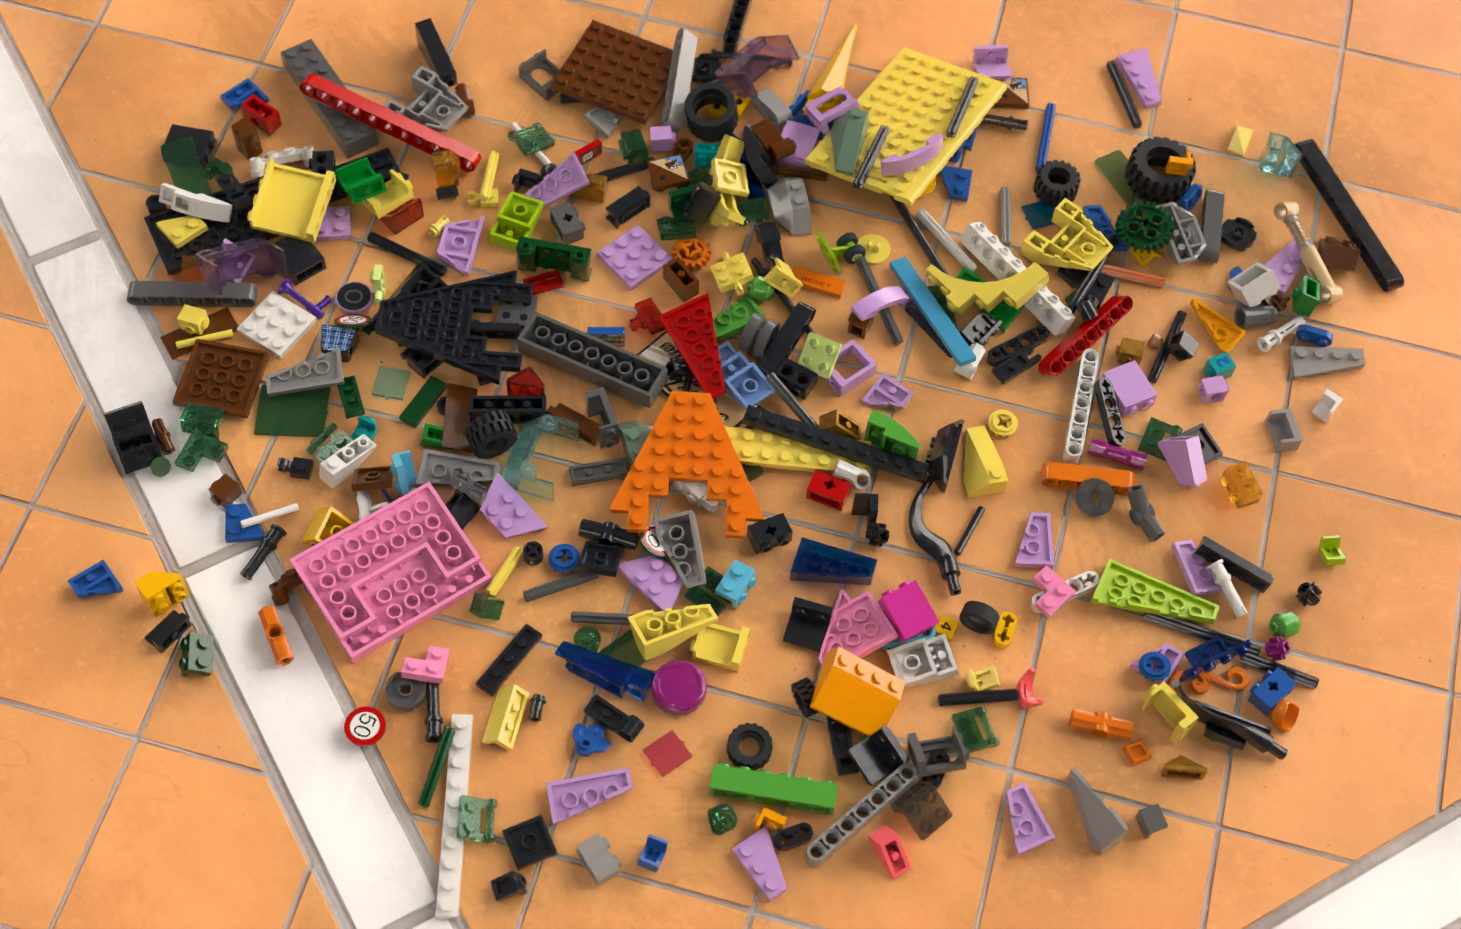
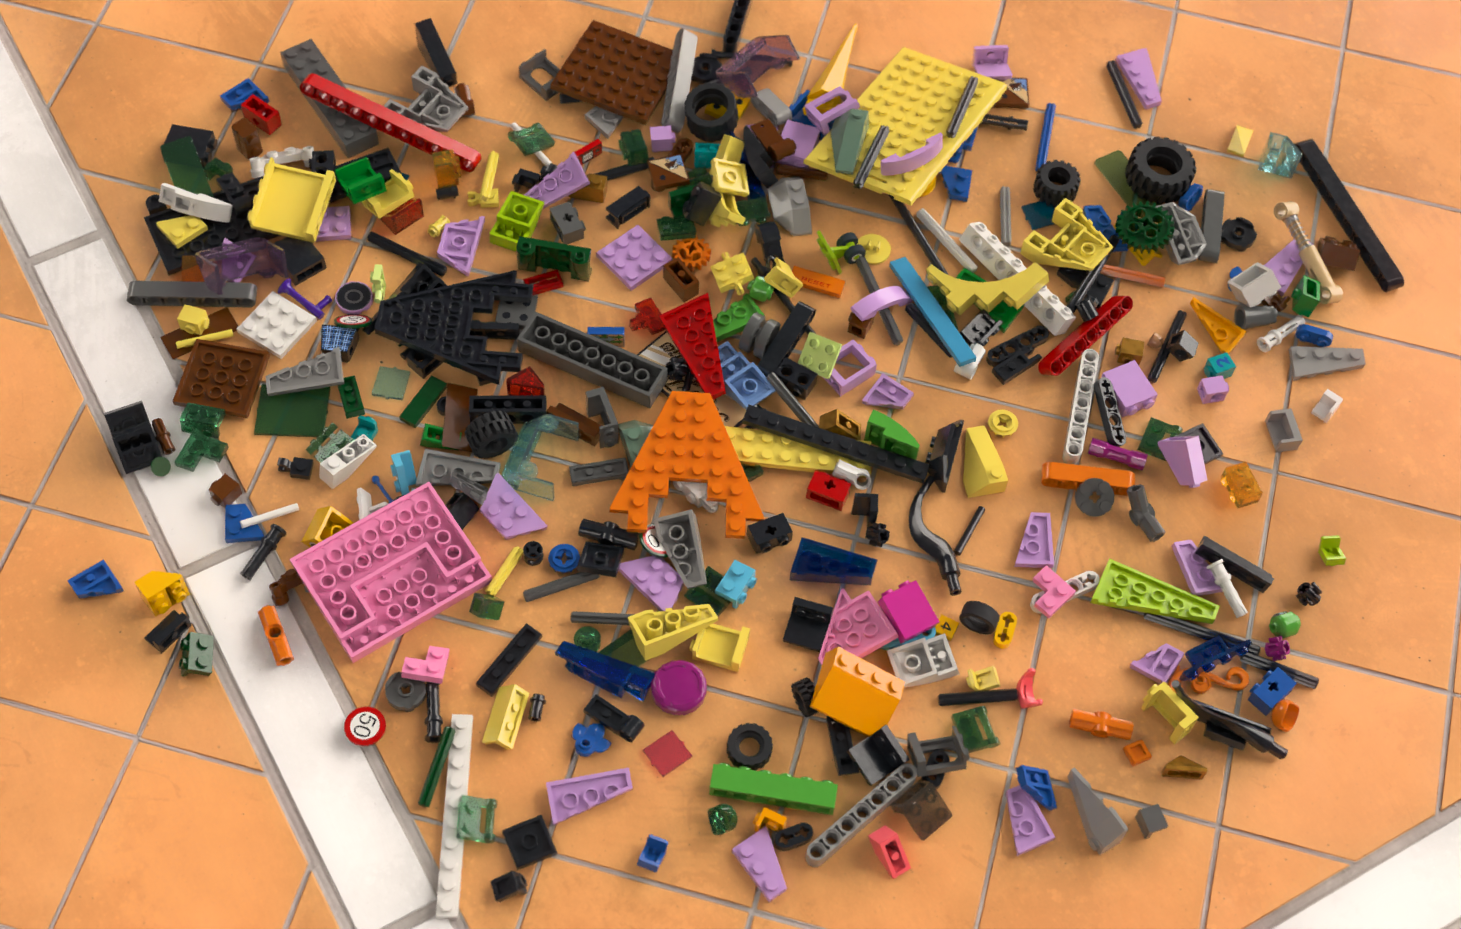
(372, 478): reddish brown tile -> none
(598, 859): light grey brick -> none
(1037, 784): none -> blue wing
(1162, 663): blue gear -> none
(1179, 165): light orange bracket -> none

